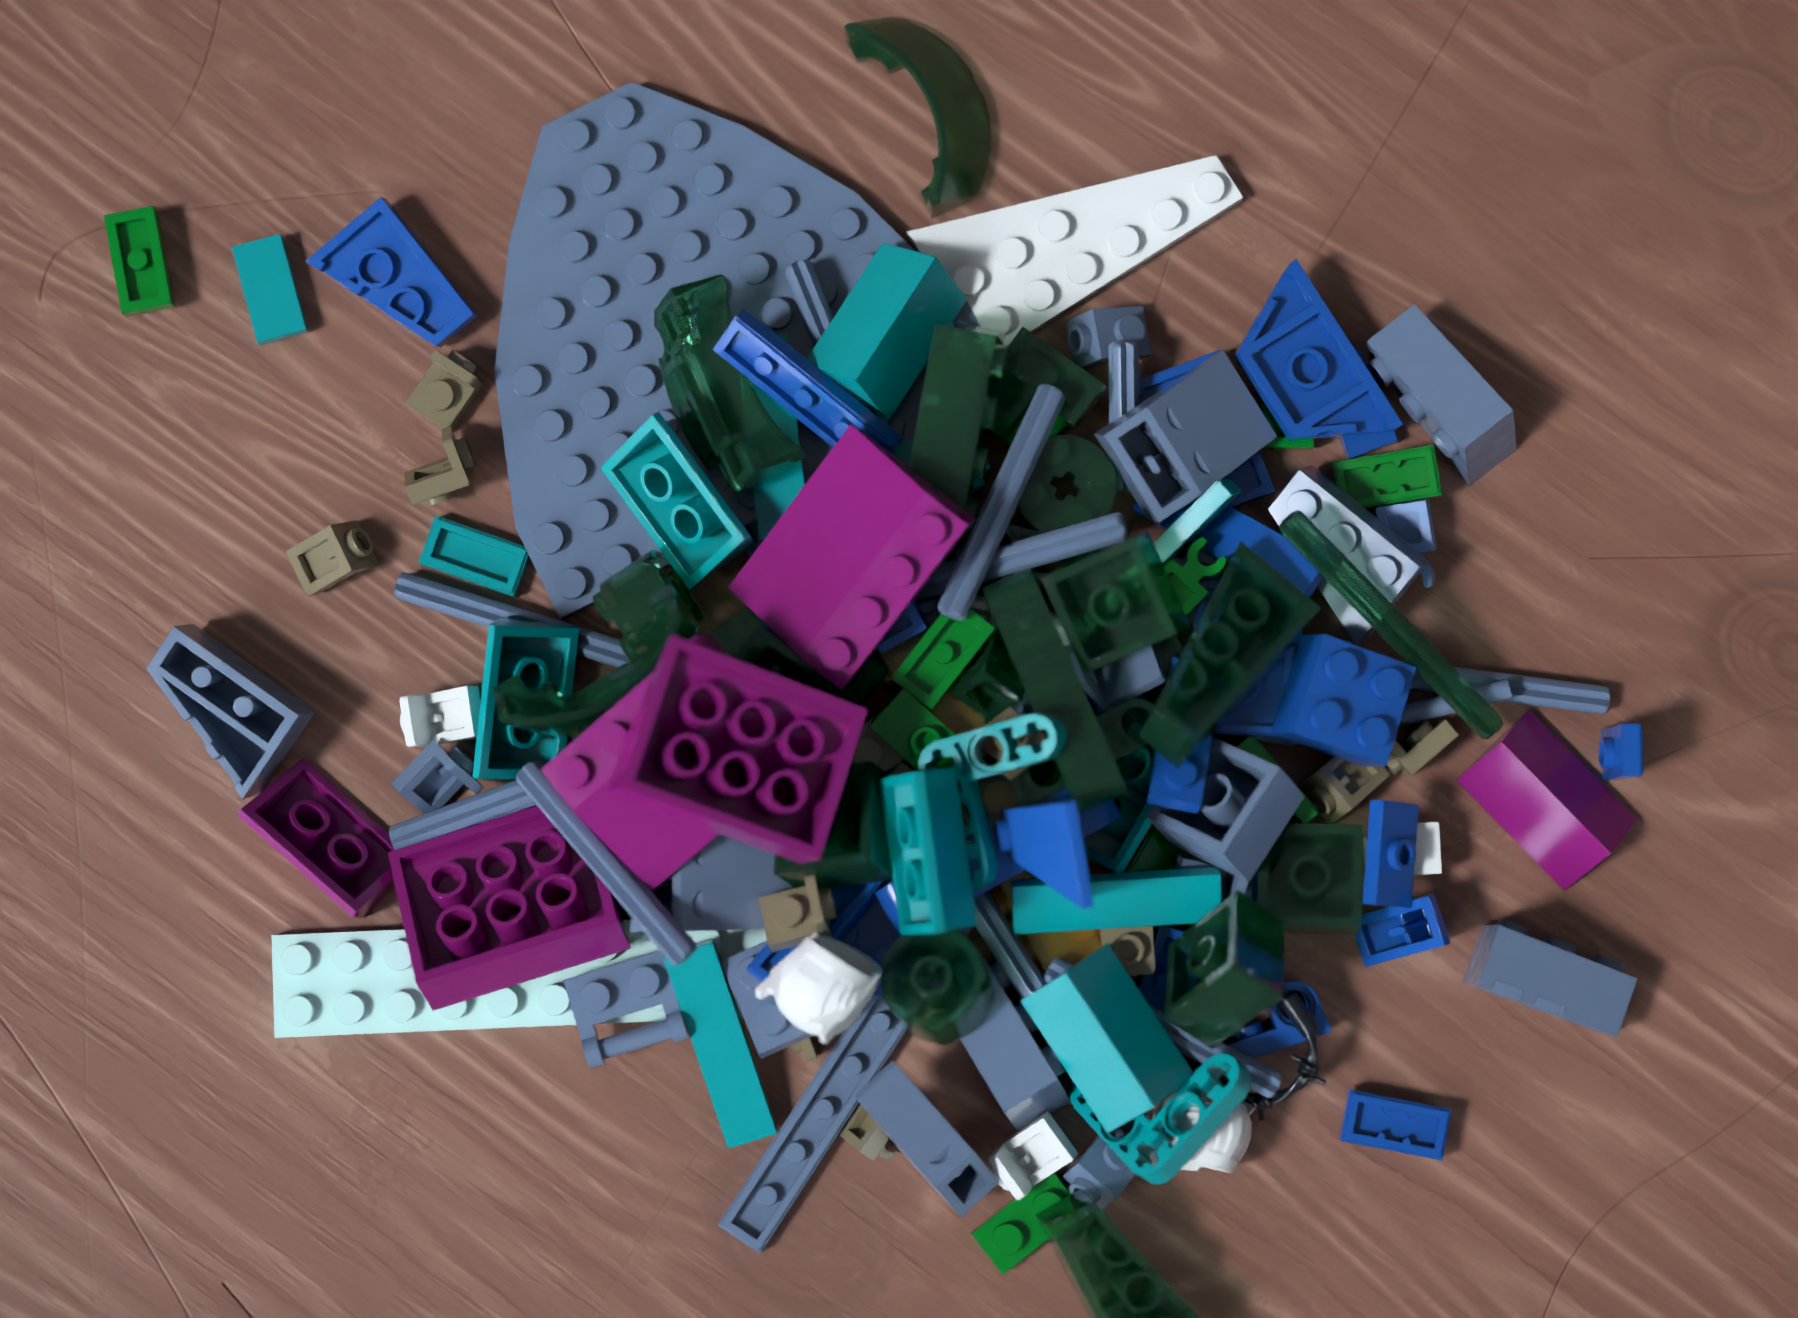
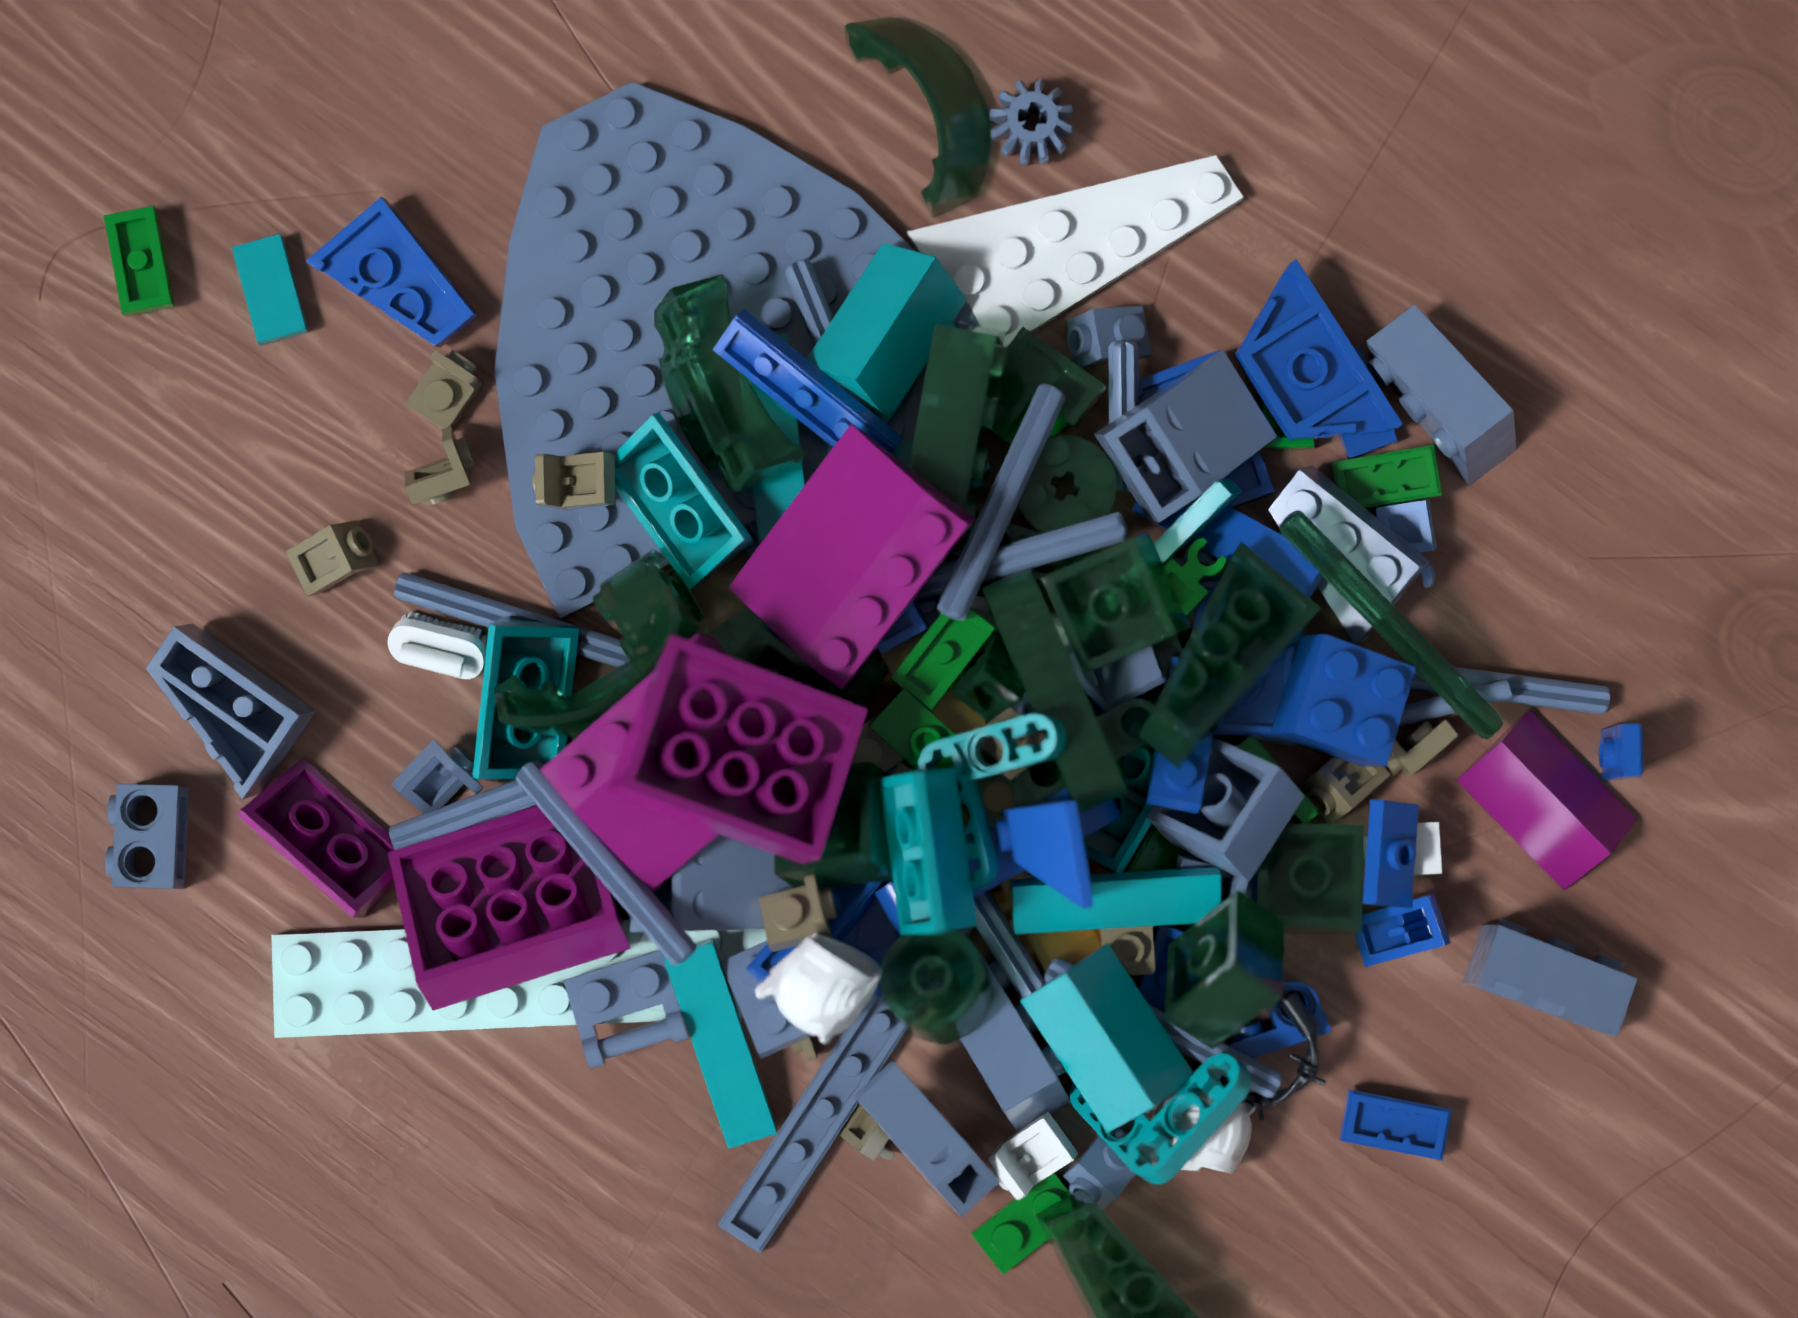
(163, 837): none -> sand blue brick
(438, 646): none -> white piece
(440, 716): white bracket -> none
(475, 556): teal tile -> none
(574, 480): none -> dark tan bracket
(1018, 109): none -> sand blue gear

